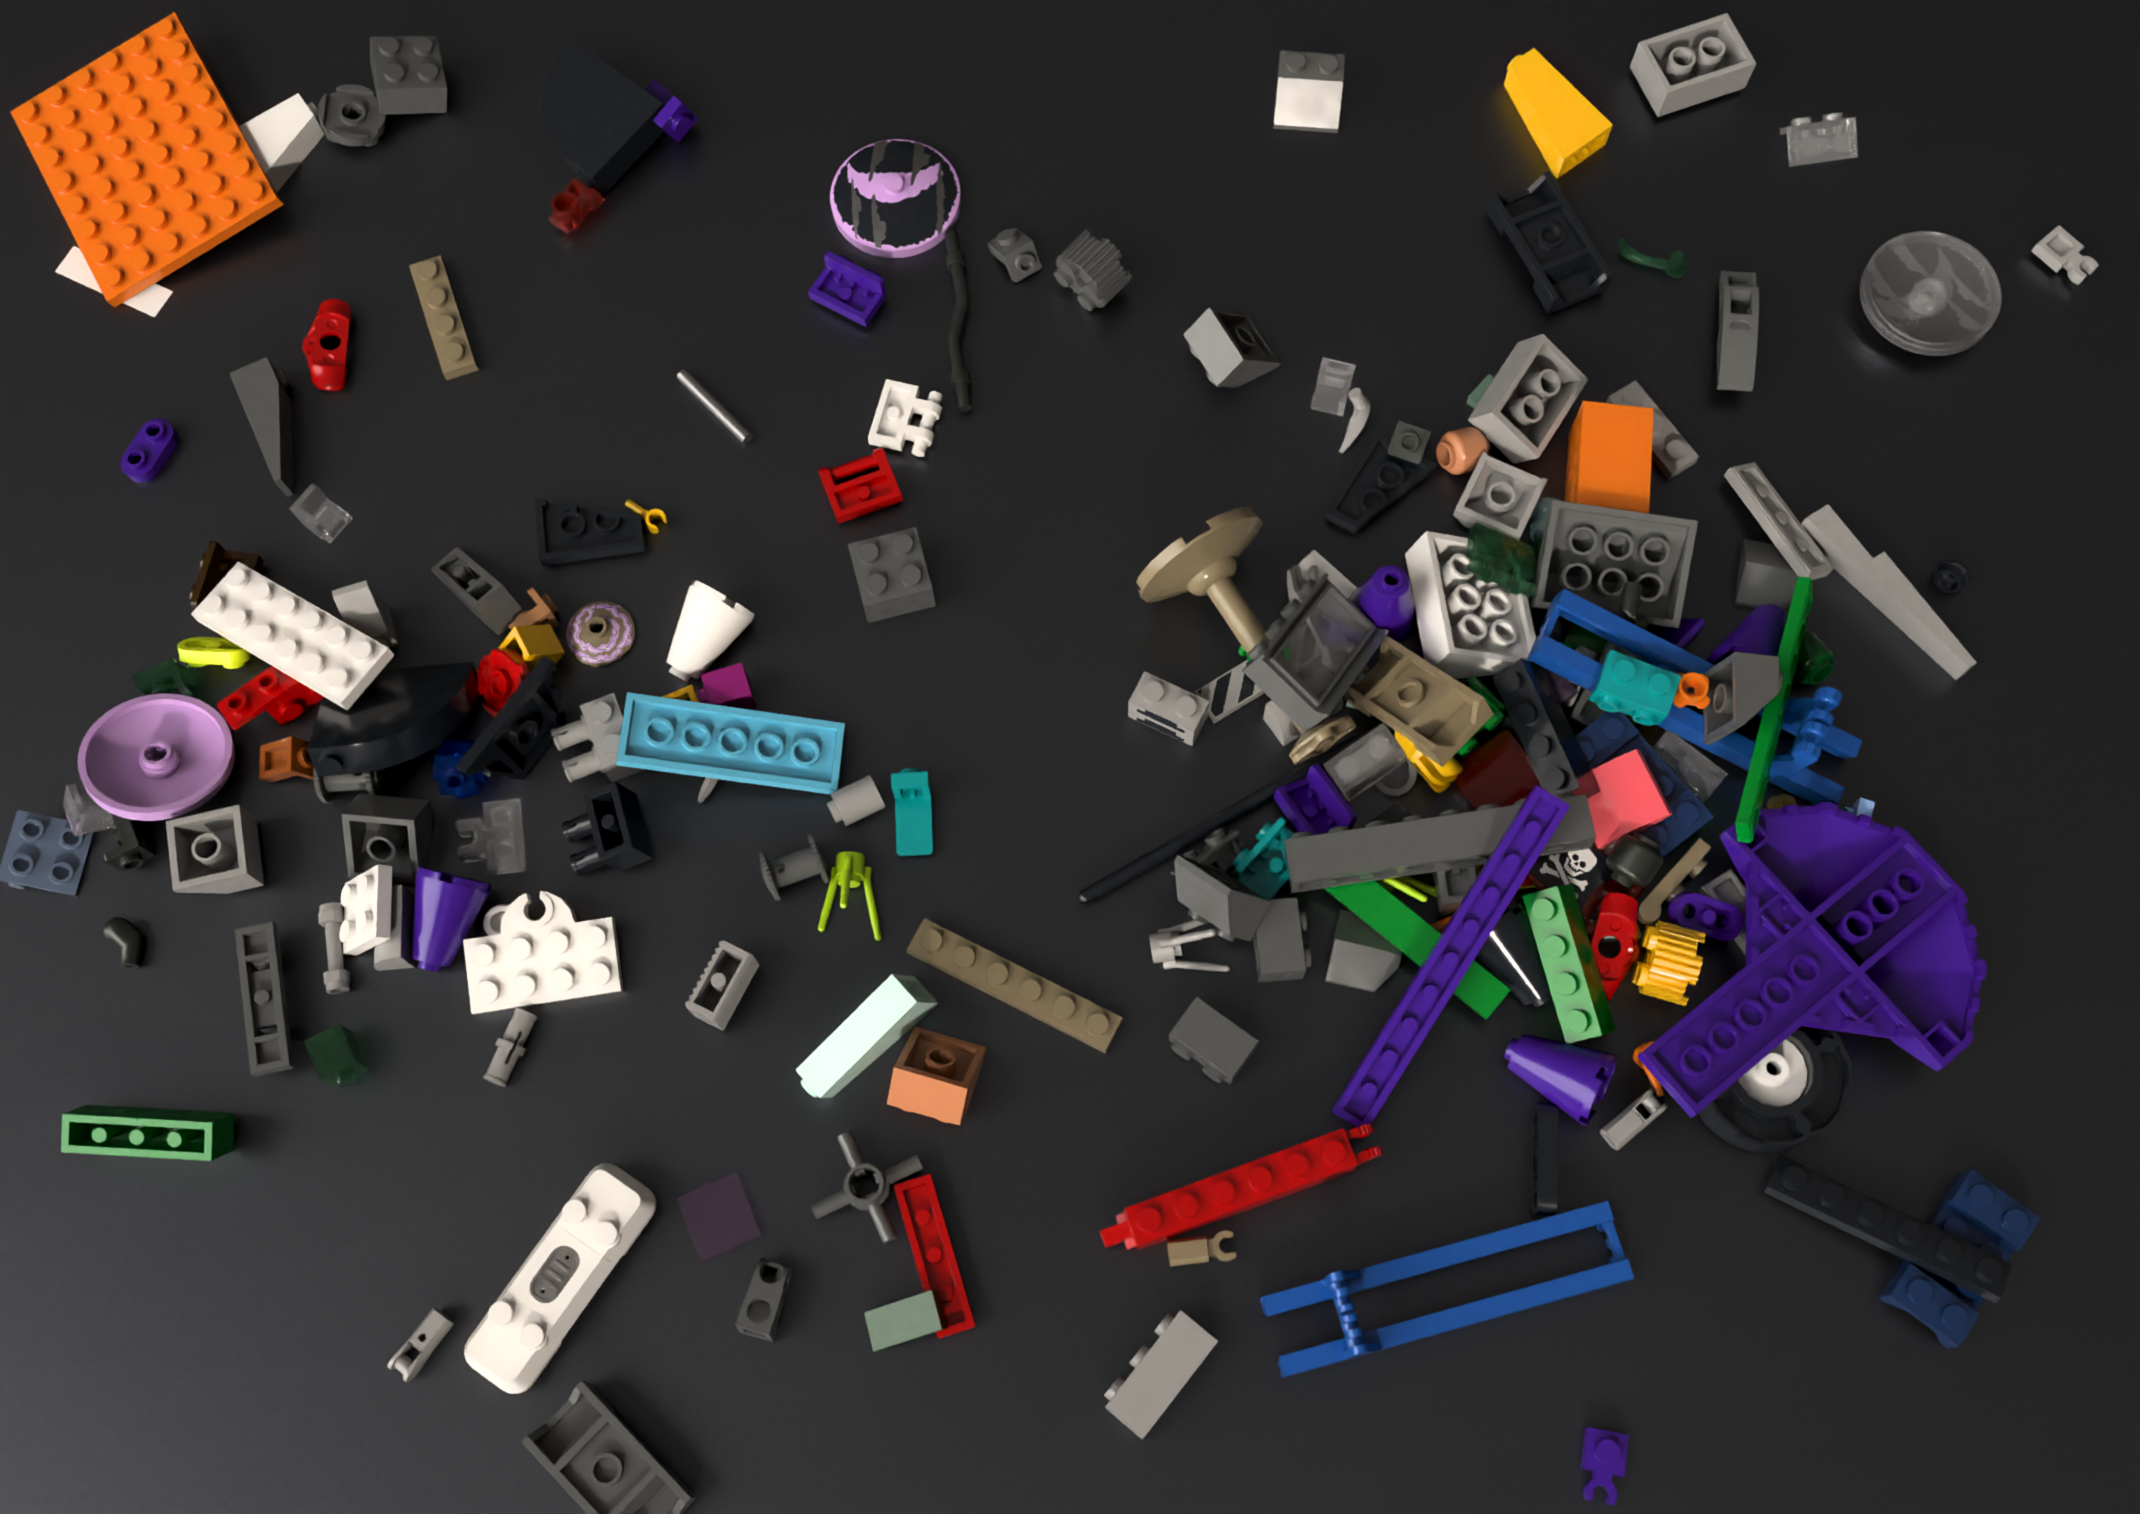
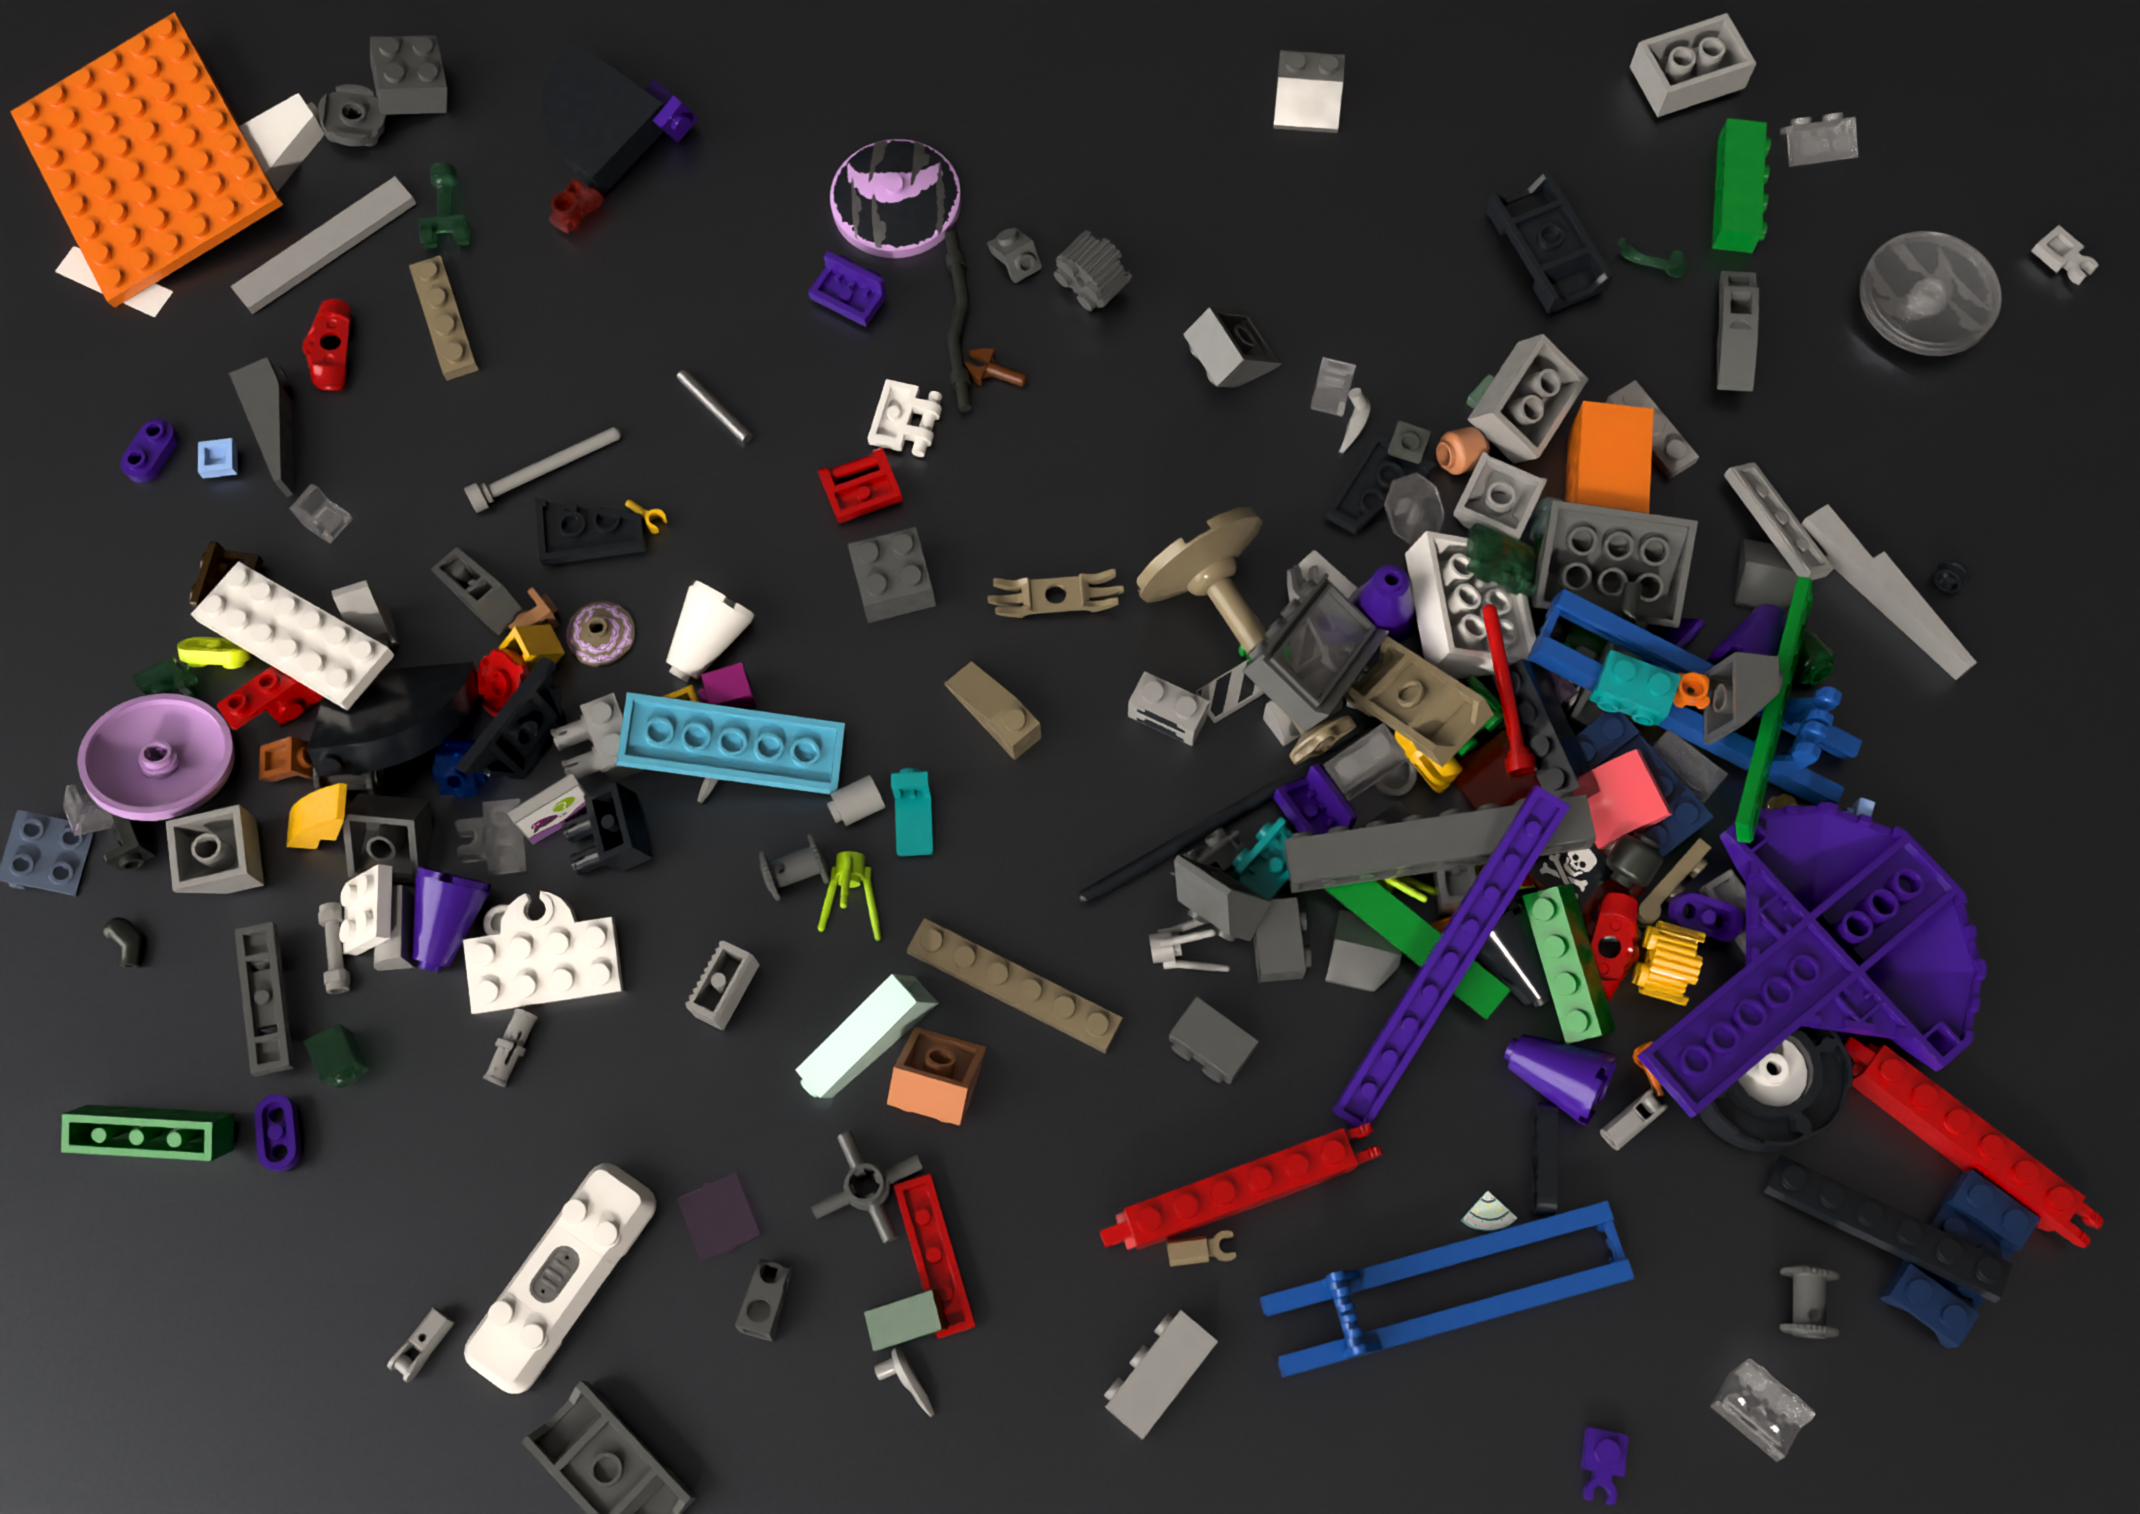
(217, 458): none -> light blue plate
(274, 1135): none -> dark purple plate
(317, 817): none -> yellow slope
(323, 245): none -> light grey tile
(444, 177): none -> clear green bar
(482, 494): none -> light grey piece
(549, 809): none -> tile
(902, 1367): none -> light grey bar
(991, 368): none -> reddish brown bar
(995, 709): none -> dark tan slope
(1035, 602): none -> dark tan piece
(1413, 507): none -> clear piece
(1488, 1214): none -> light aqua tile
(1519, 758): none -> red piece
(1555, 112): yellow slope -> none
(1740, 186): none -> green brick
(1762, 1408): none -> clear bracket
(1810, 1298): none -> dark grey hose
(1968, 1139): none -> red hinge

